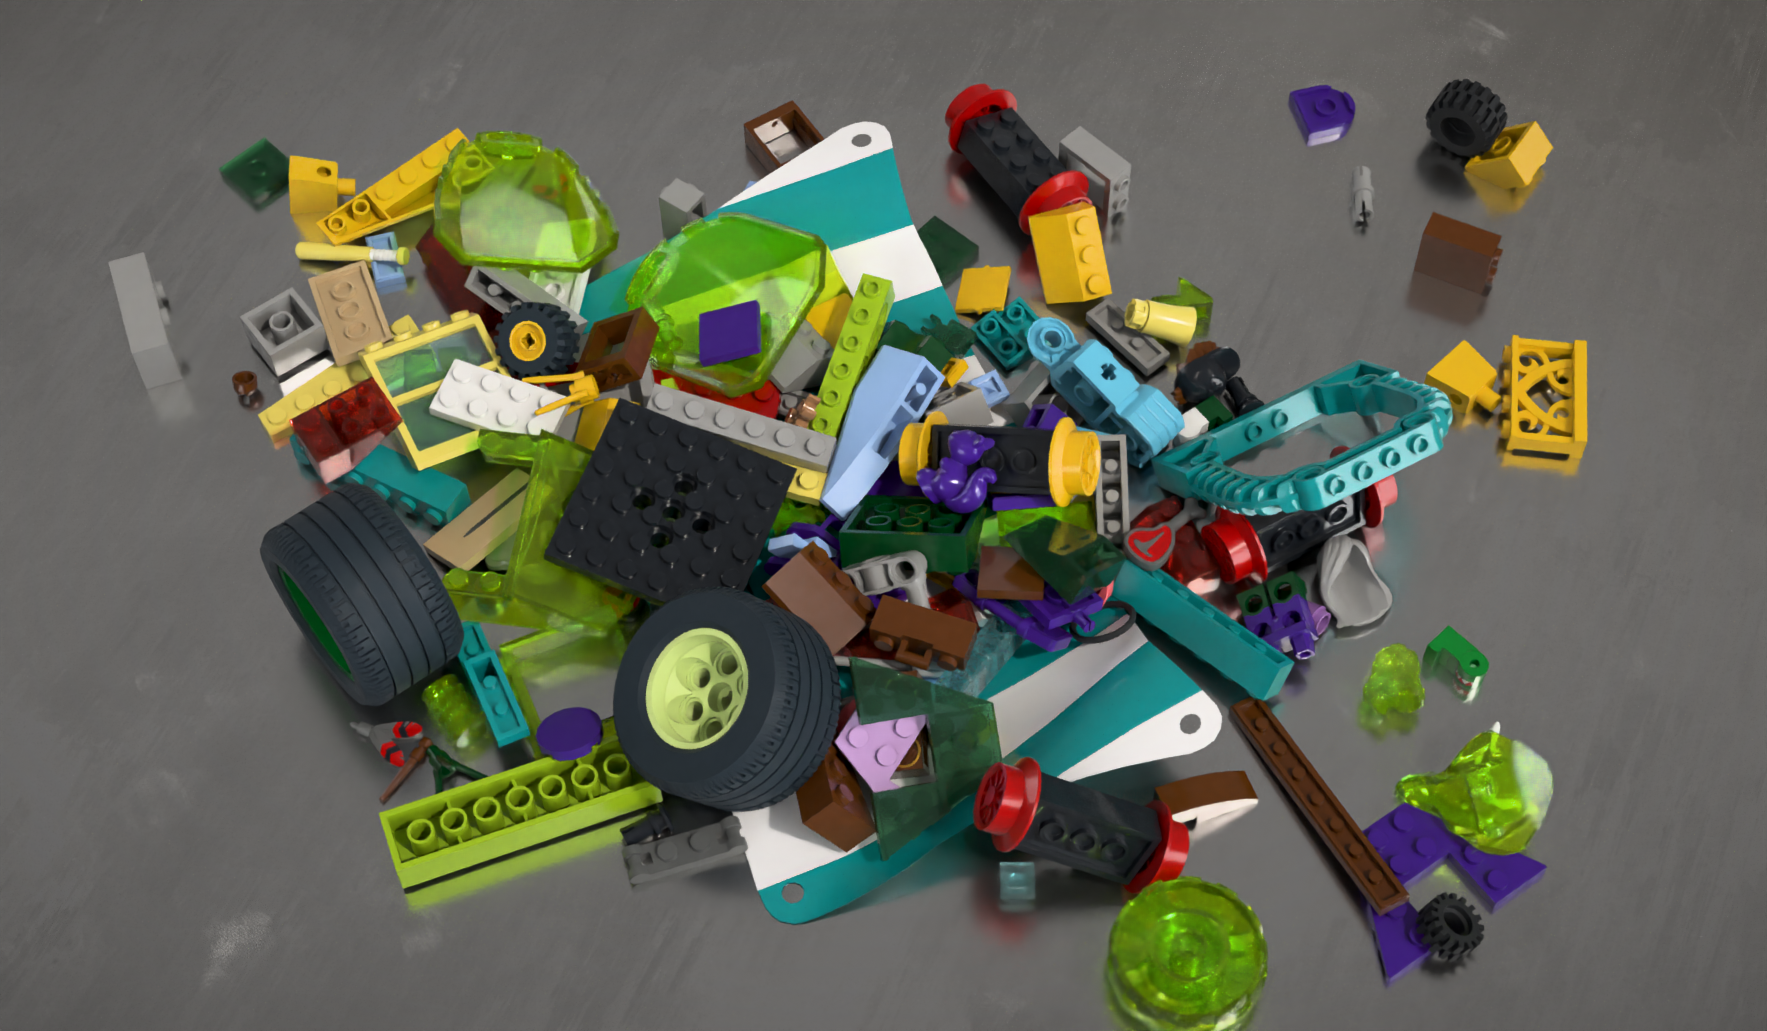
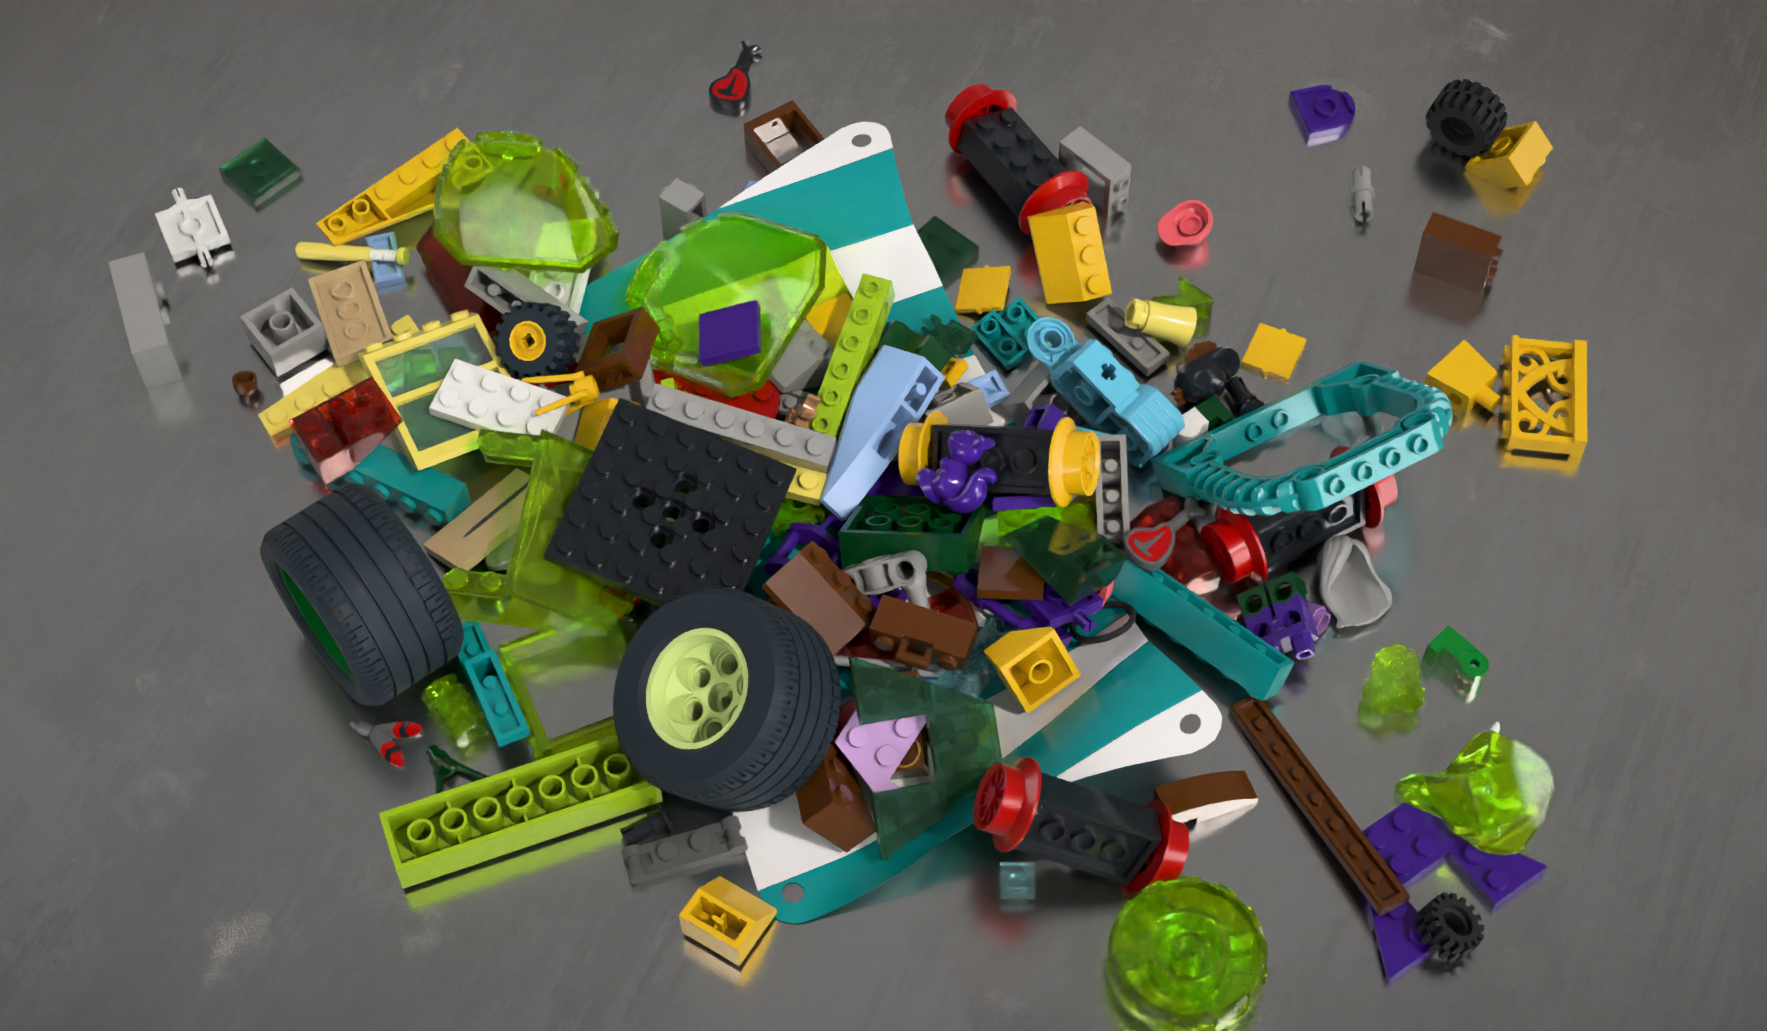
(192, 228): none -> white plate
(316, 185): yellow torso -> none
(415, 757): reddish brown piece -> none
(570, 733): dark purple tile -> none
(726, 919): none -> yellow slope
(735, 88): none -> black piece
(791, 544): light blue slope -> none
(1032, 665): none -> yellow slope
(1186, 224): none -> coral hat
(1273, 352): none -> yellow piece

